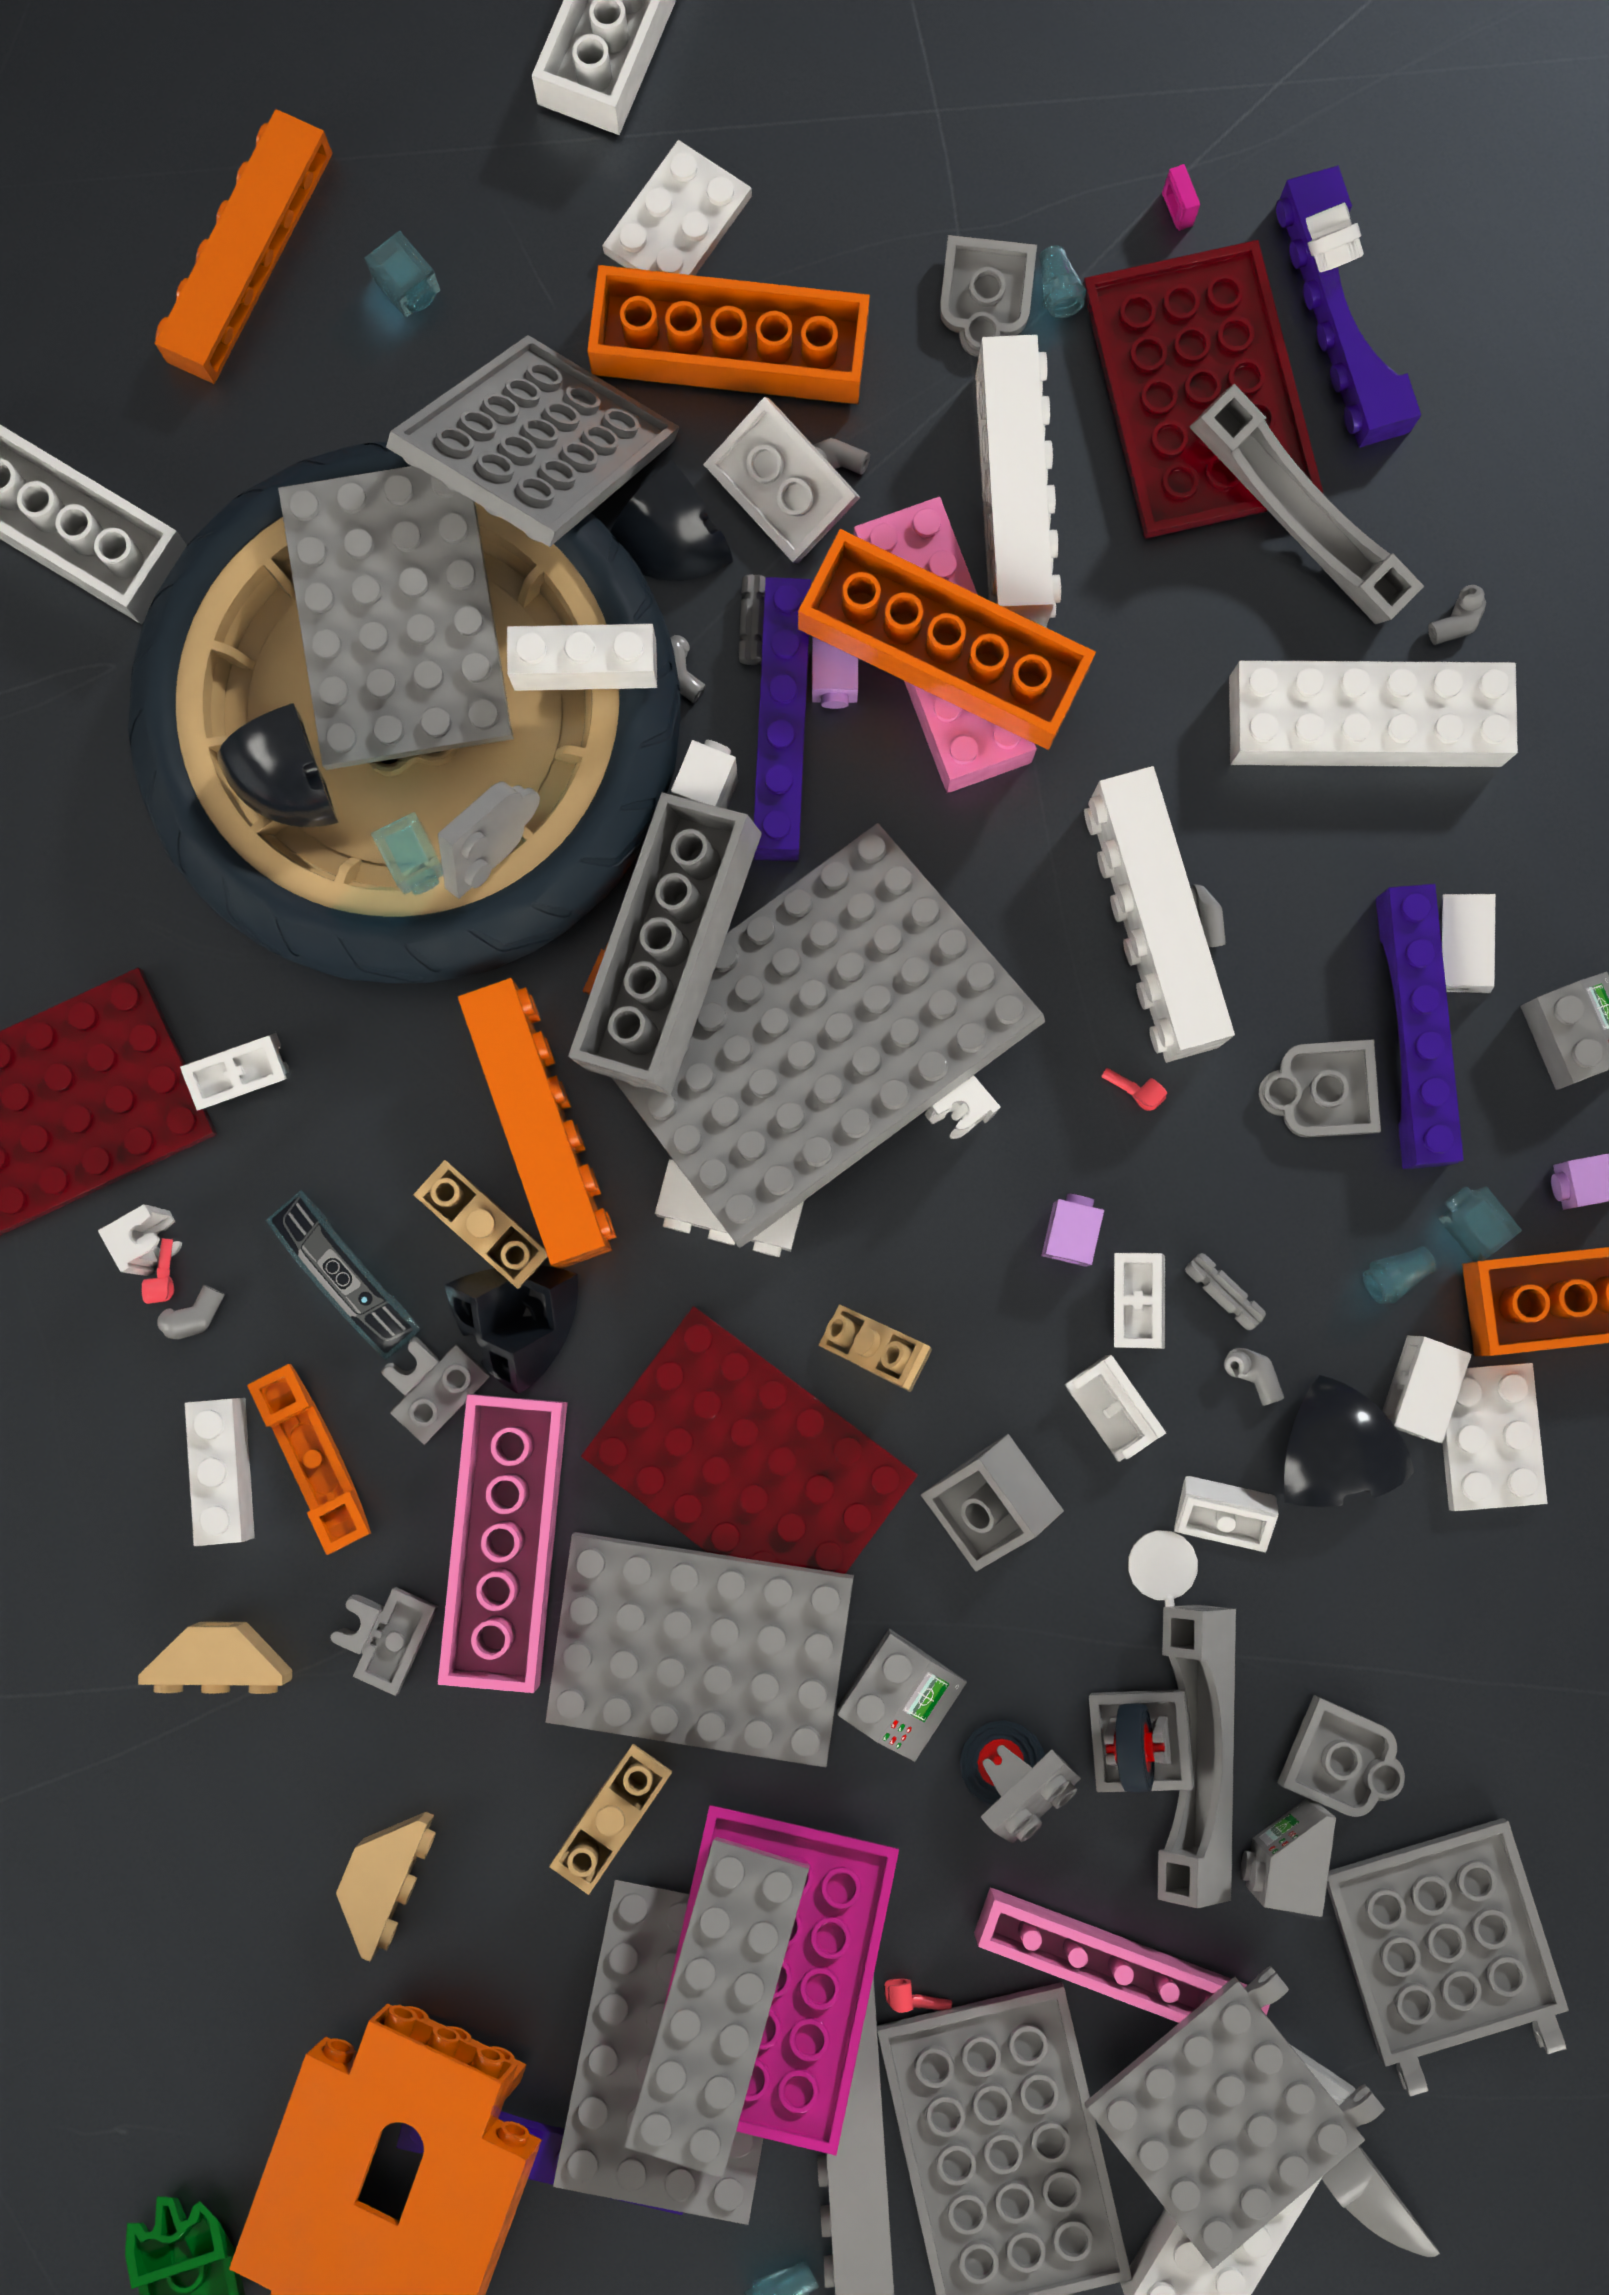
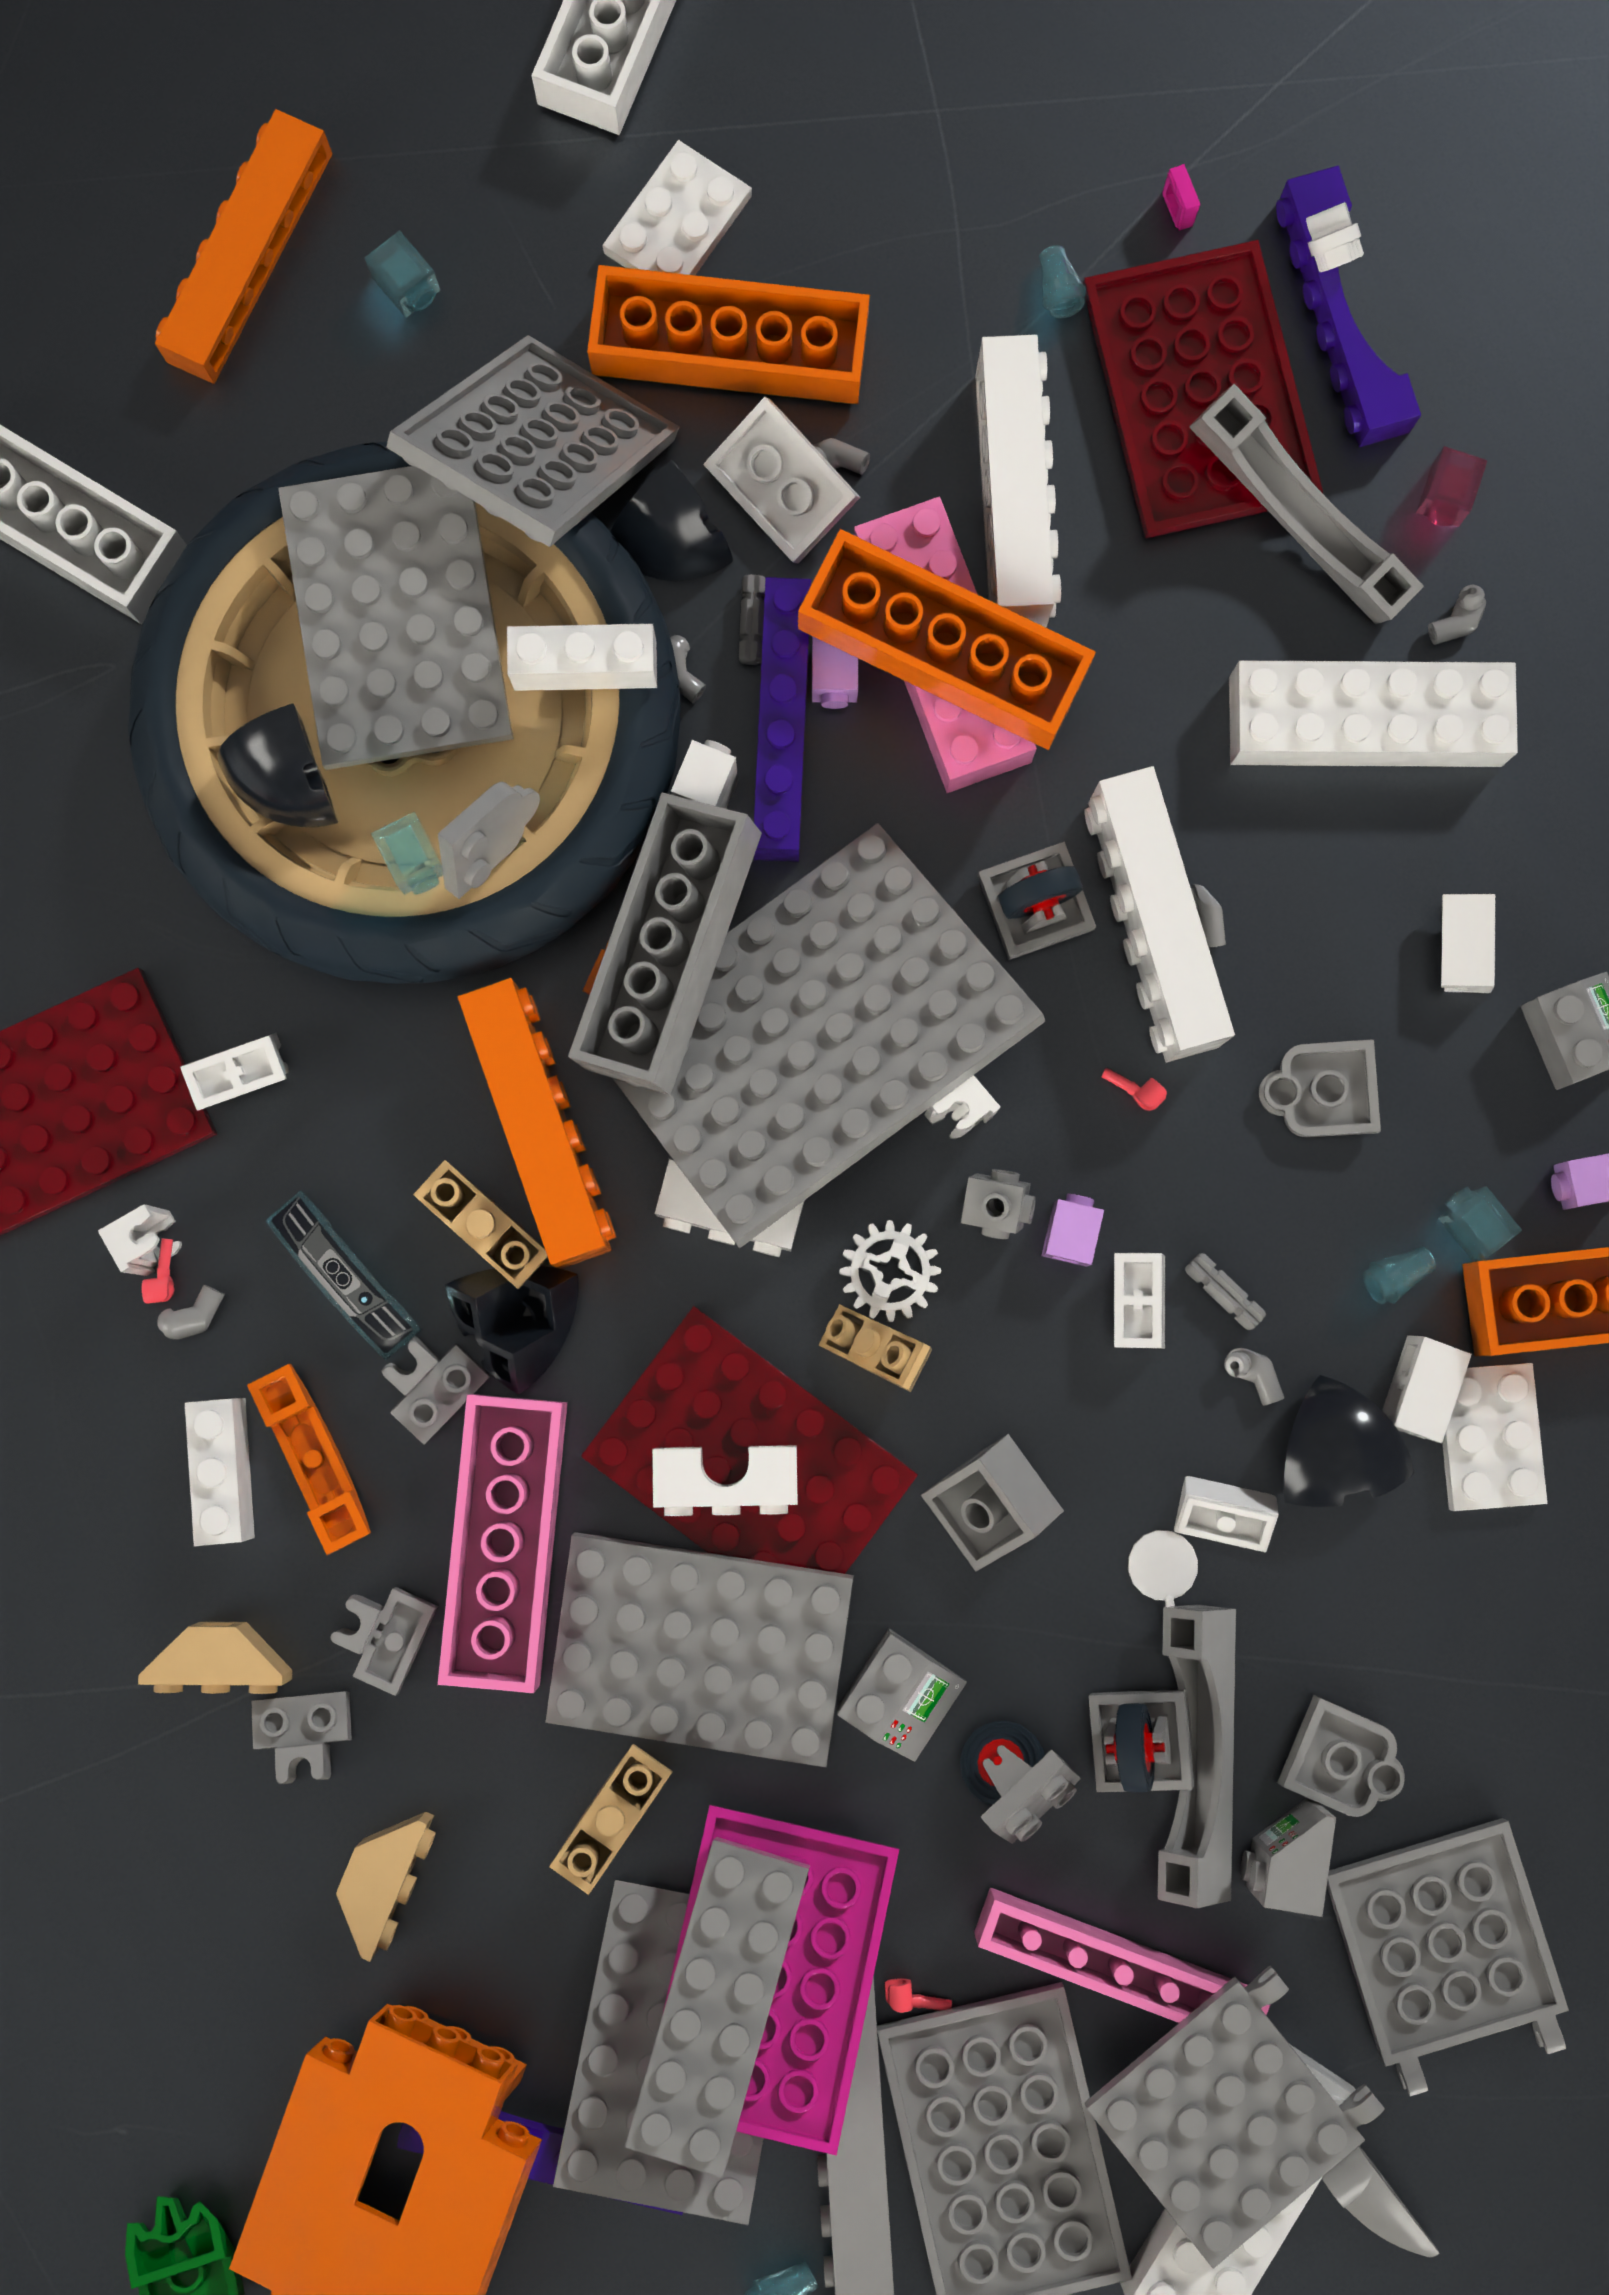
(301, 1730): none -> light grey plate
(683, 1483): none -> white arch
(898, 1251): none -> white gear
(981, 1204): none -> light grey brick
(986, 288): light grey plate -> none
(1036, 900): none -> light grey plate
(1115, 1408): white hinge -> none
(1415, 960): dark purple arch -> none
(1451, 487): none -> clear pink brick

